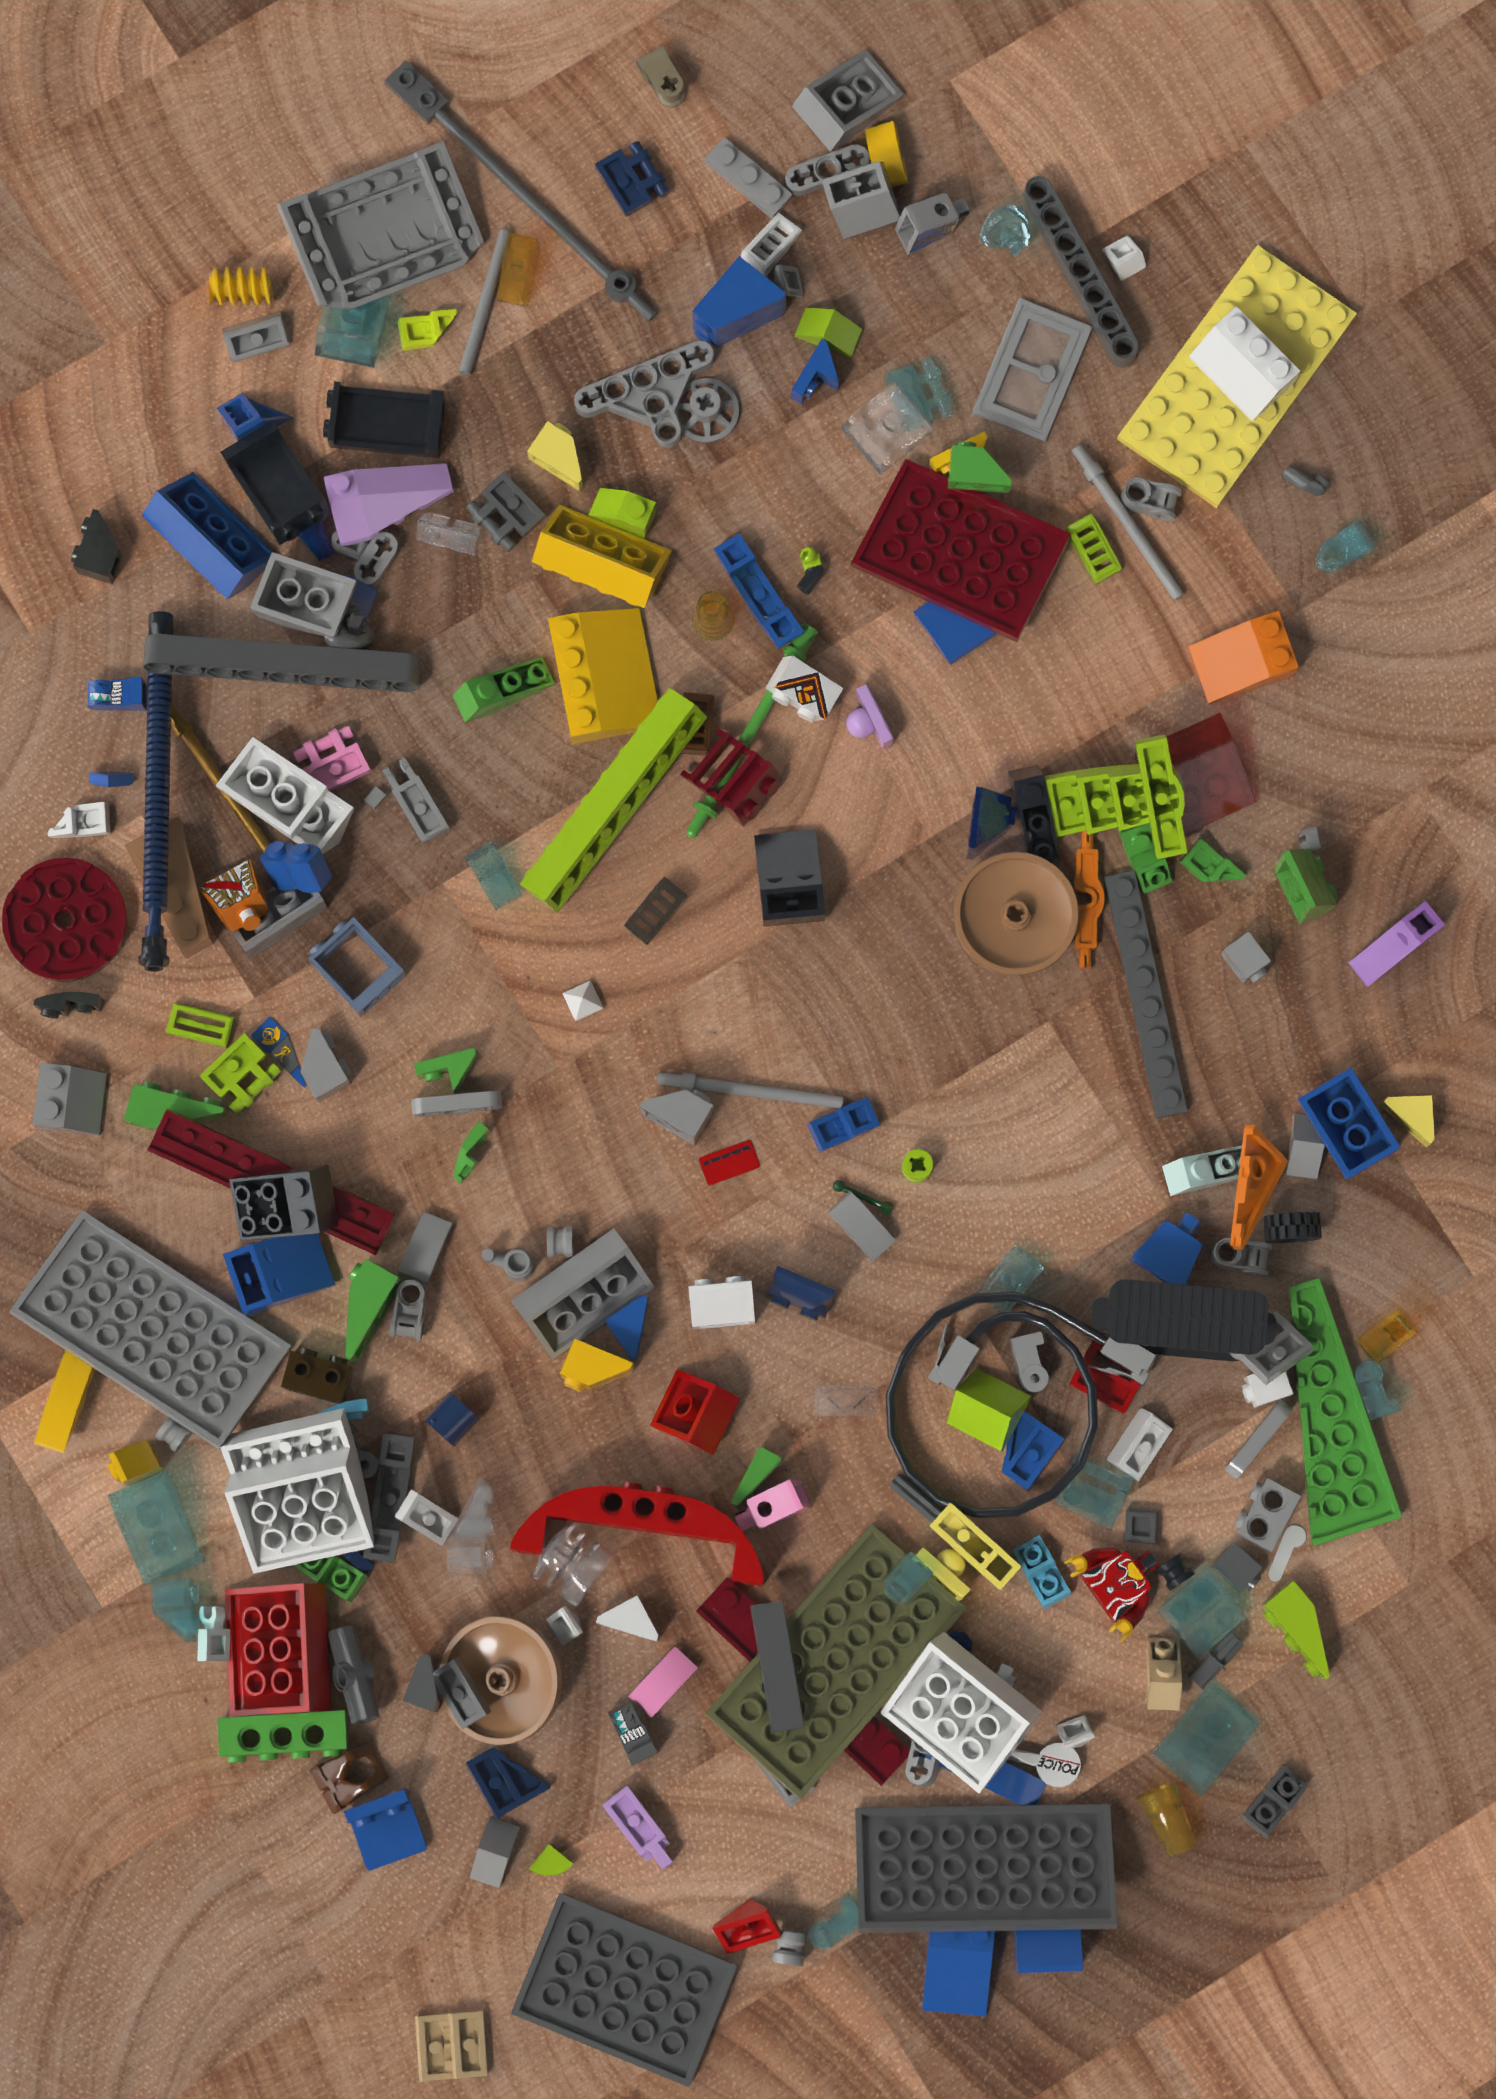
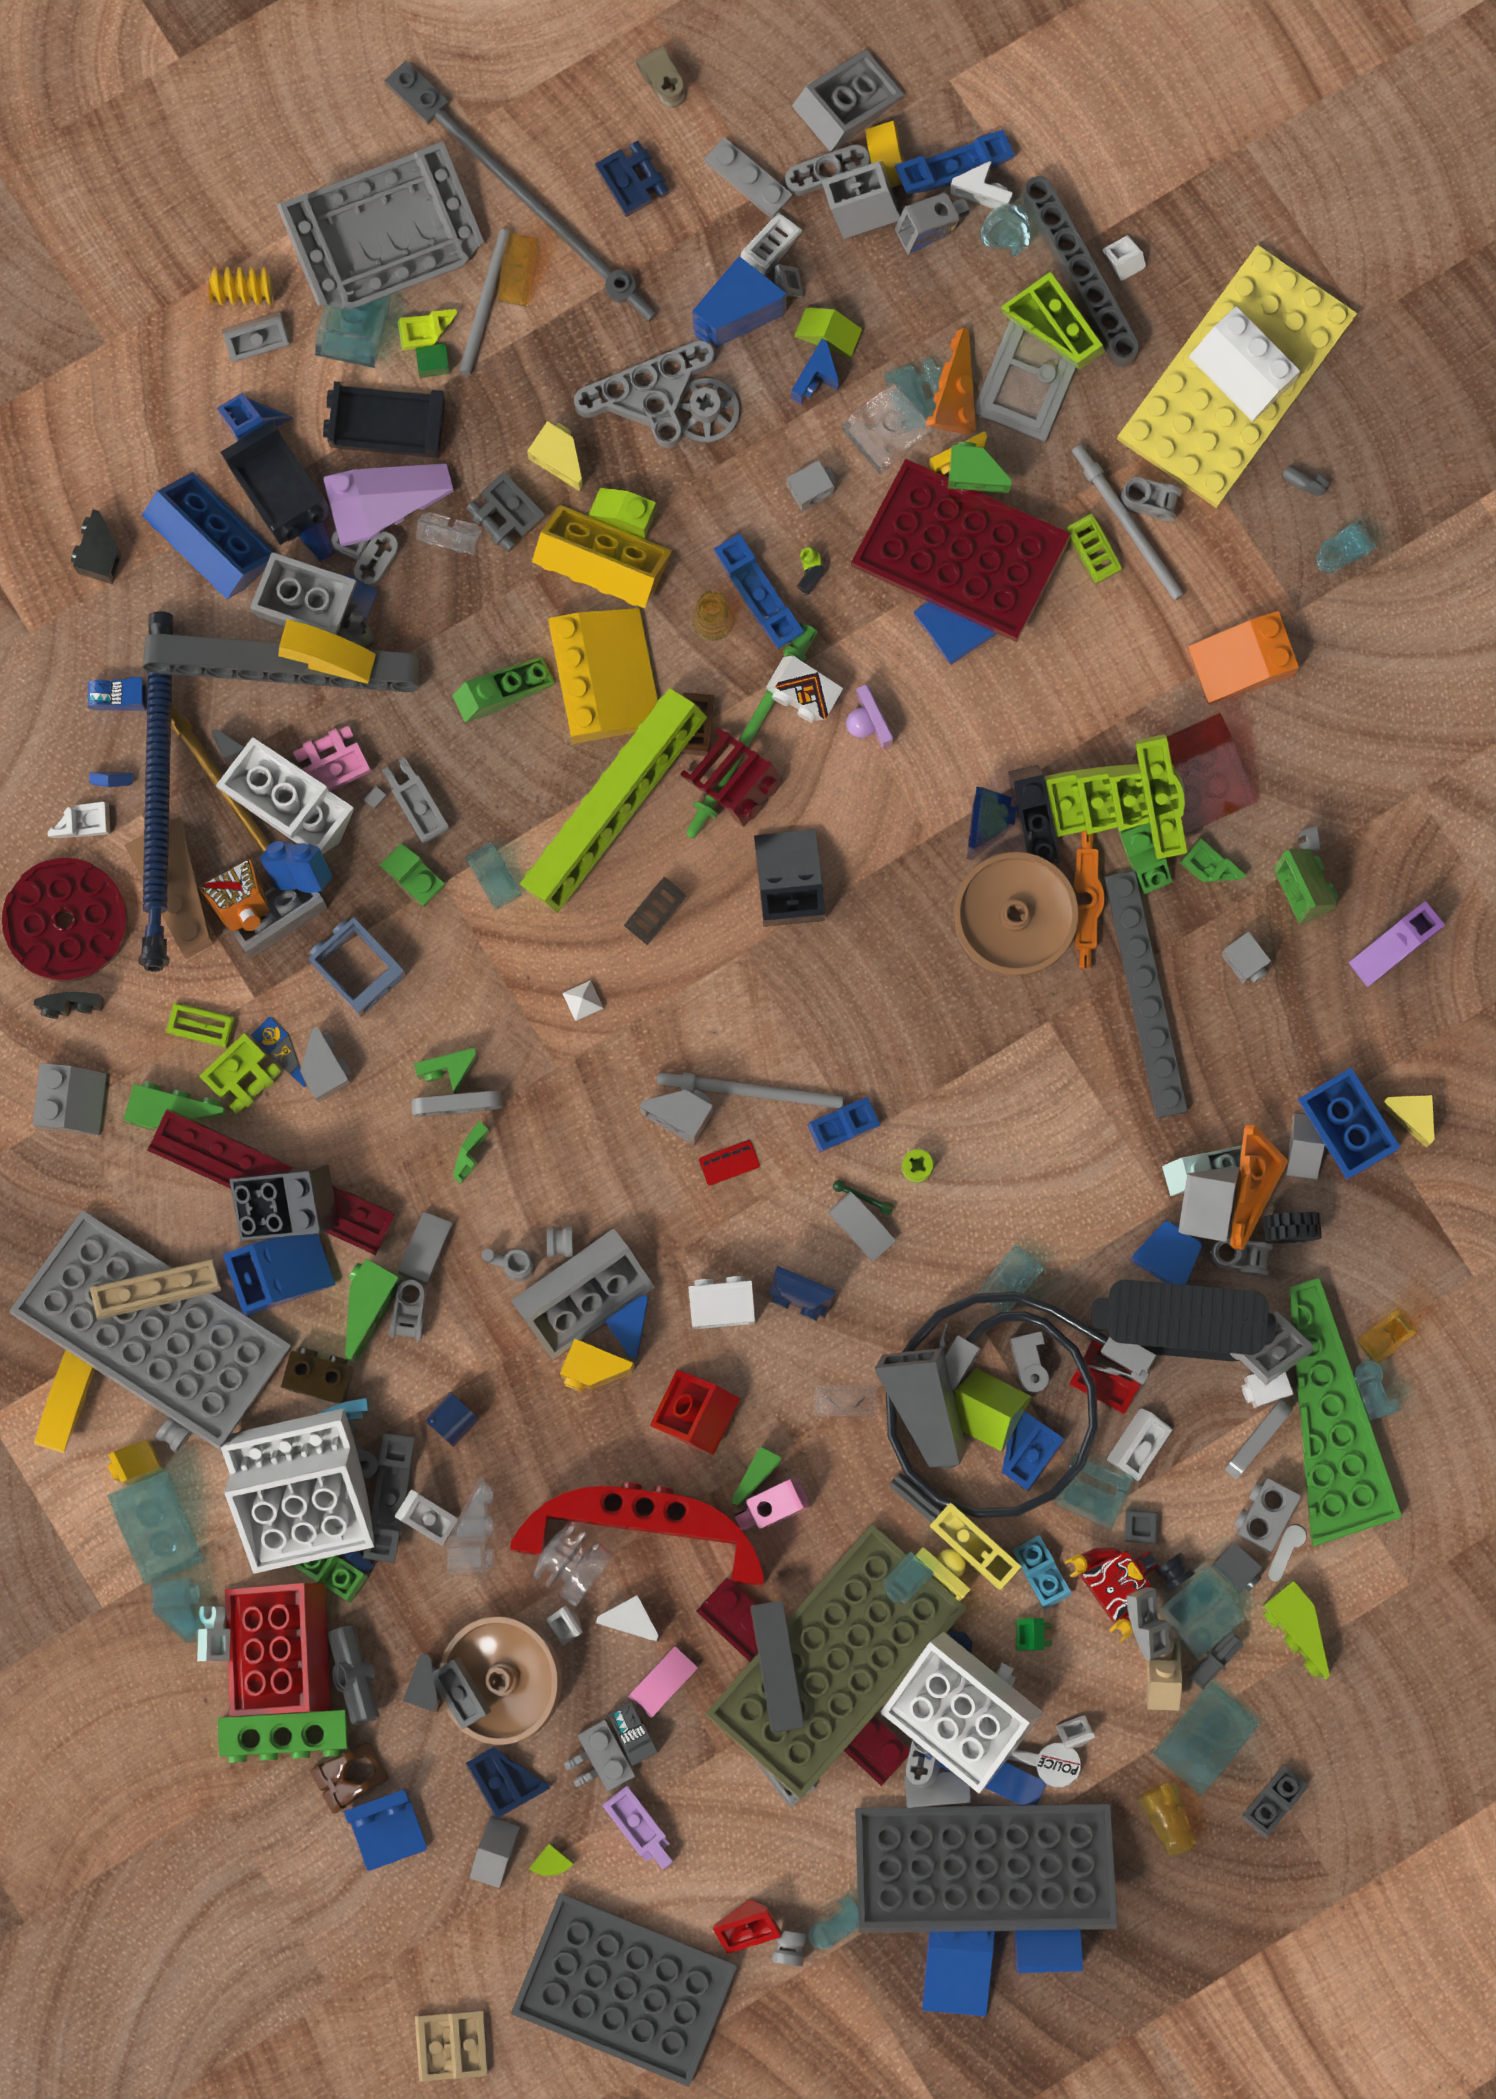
(155, 1289): none -> tan tile
(228, 747): none -> dark grey slope
(326, 652): none -> yellow slope
(412, 874): none -> bright green slope
(432, 360): none -> green slope
(605, 1756): none -> light grey hinge
(811, 485): none -> light grey brick
(925, 1401): none -> dark grey slope
(939, 170): none -> blue slope
(945, 1790): none -> light grey slope
(955, 393): none -> orange wing
(973, 187): none -> white slope
(1031, 1634): none -> green tile
(1055, 321): none -> lime wedge
(1149, 1631): none -> light grey slope
(1209, 1203): none -> light grey slope

